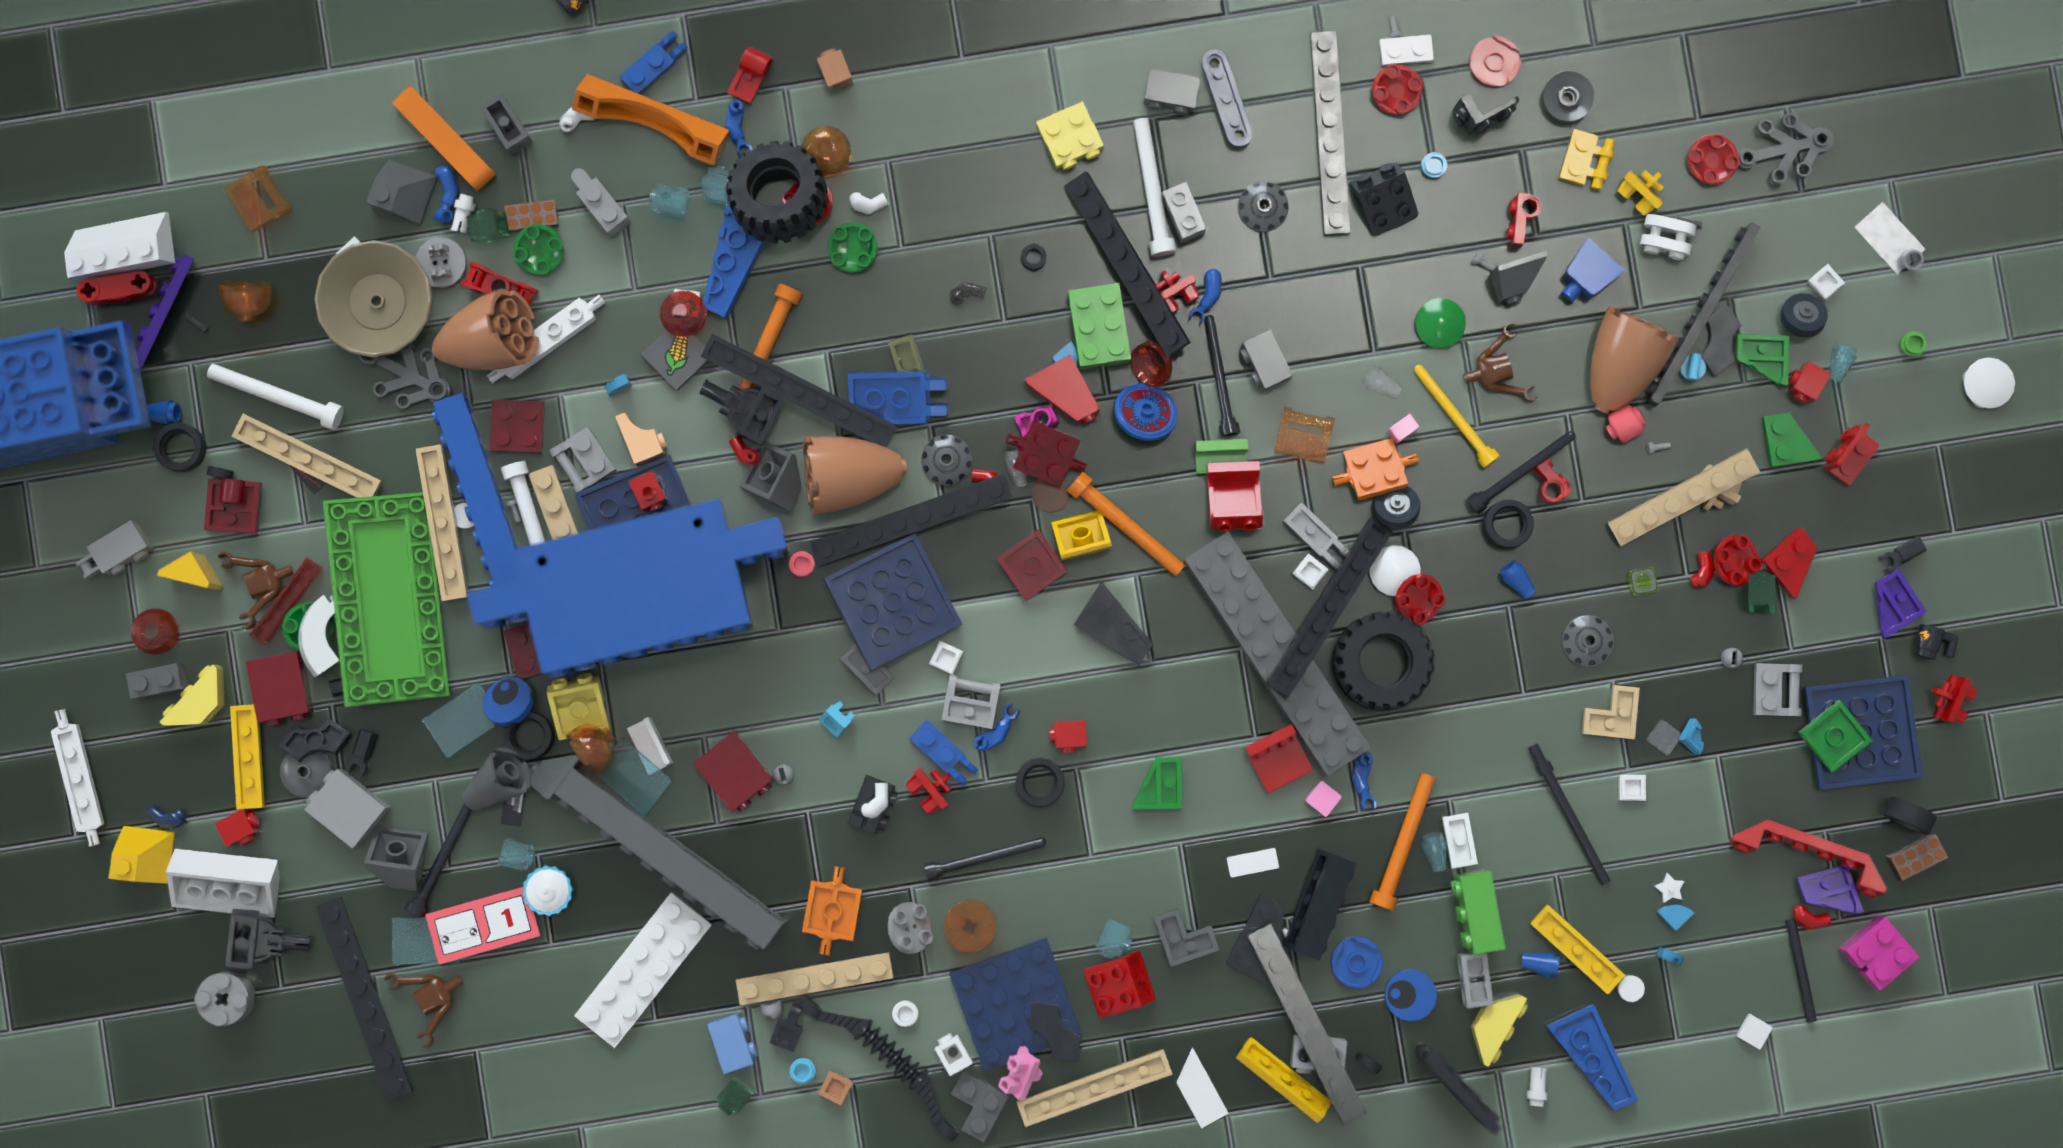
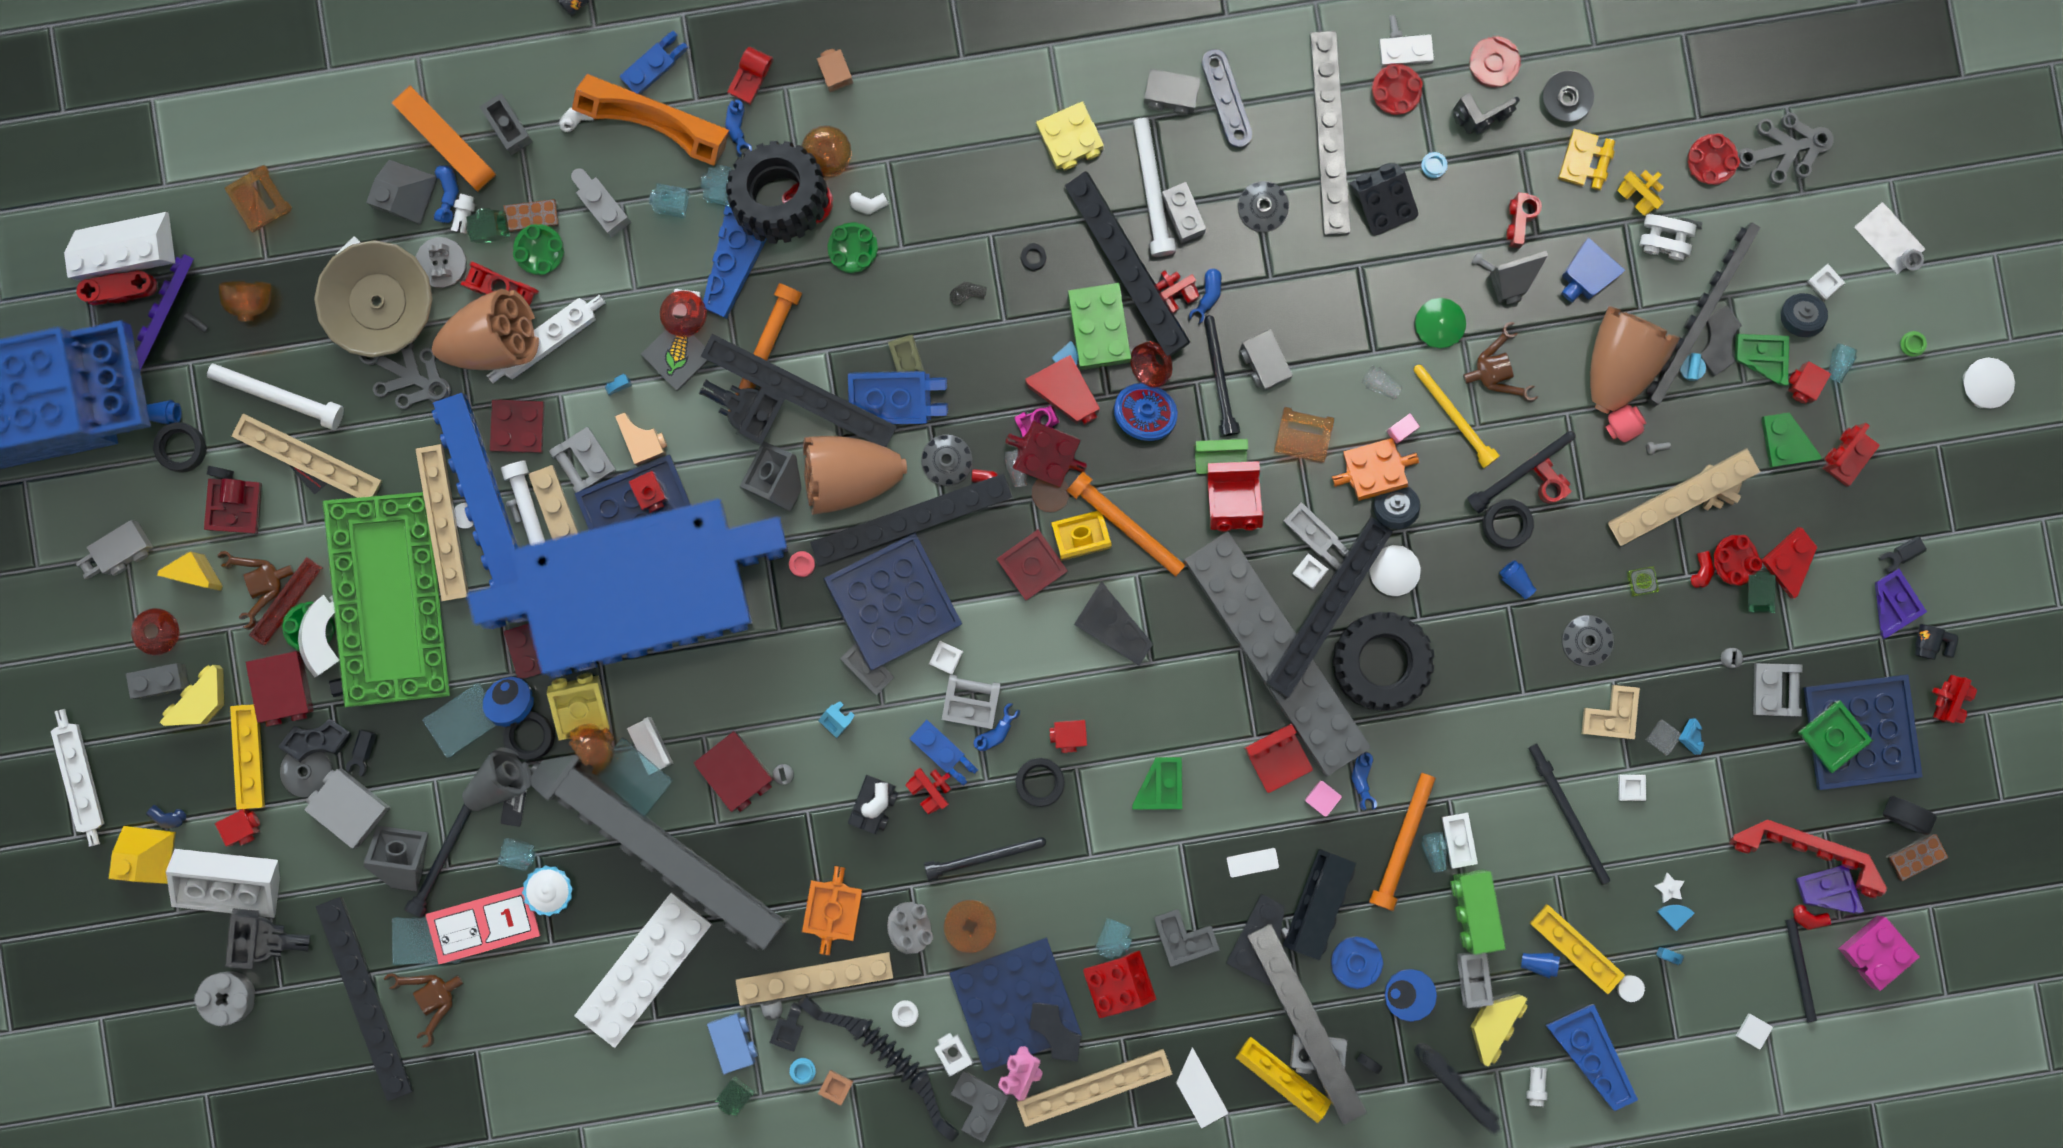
(744, 454): red arm -> none
(1419, 598): red dish -> none

